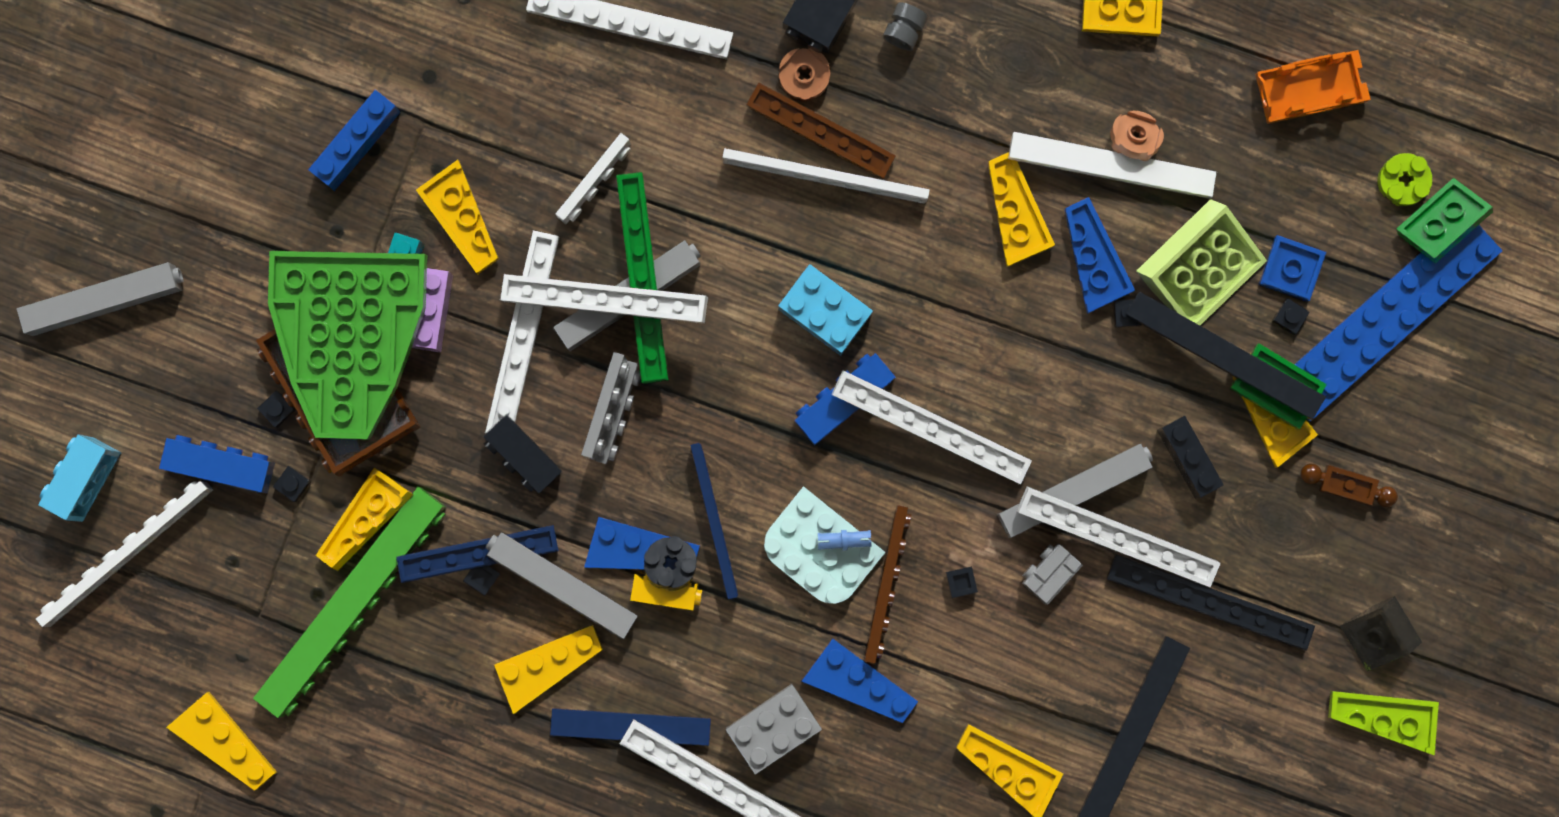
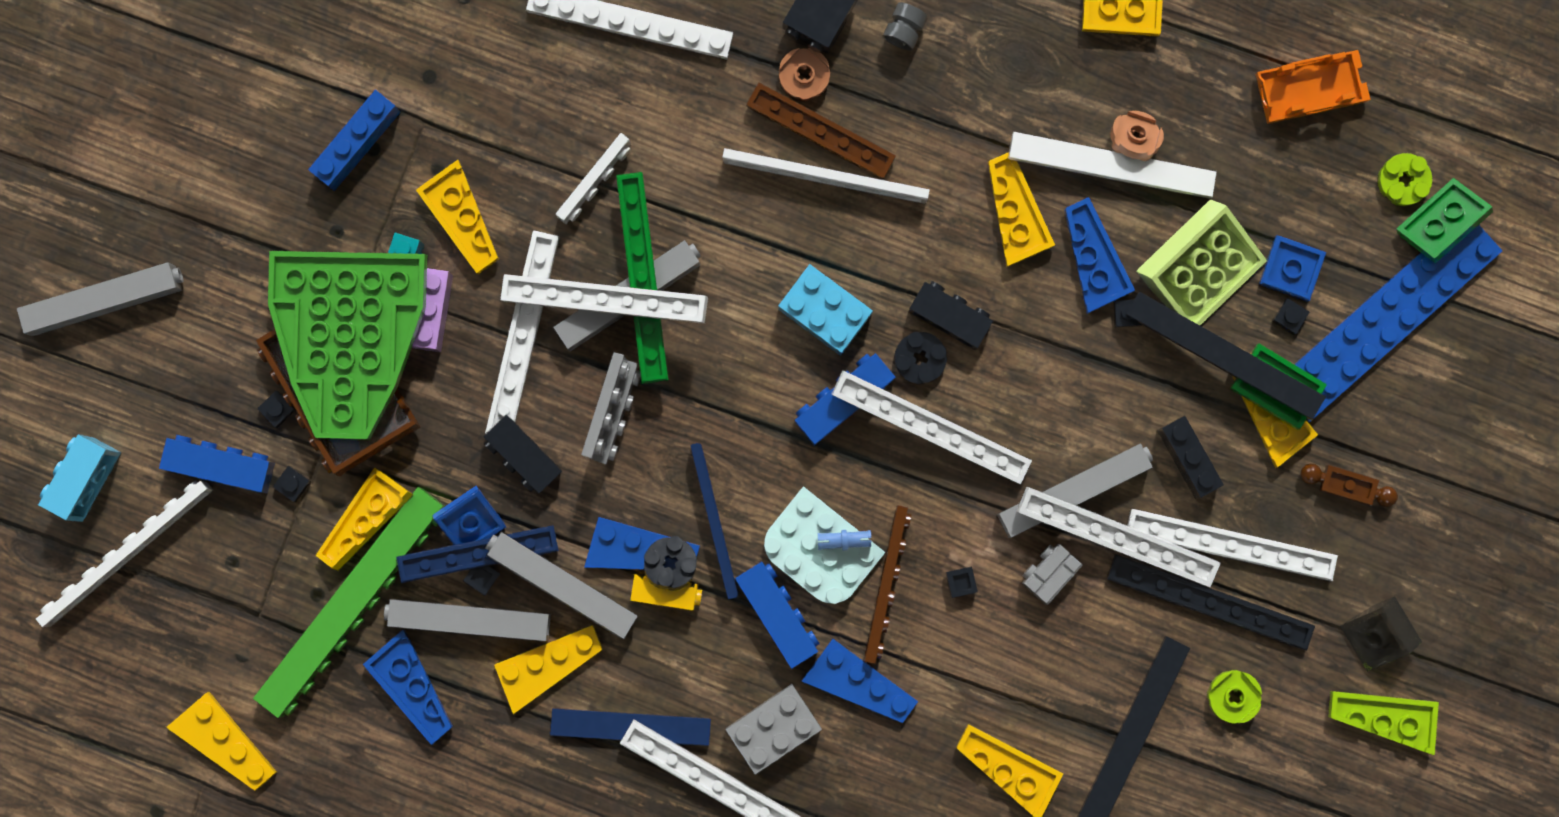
(407, 683): none -> blue wing
(468, 620): none -> light grey brick
(469, 518): none -> blue tile
(776, 614): none -> blue brick
(924, 372): none -> black plate
(951, 315): none -> black brick
(1219, 696): none -> lime plate
(1235, 545): none -> white tile

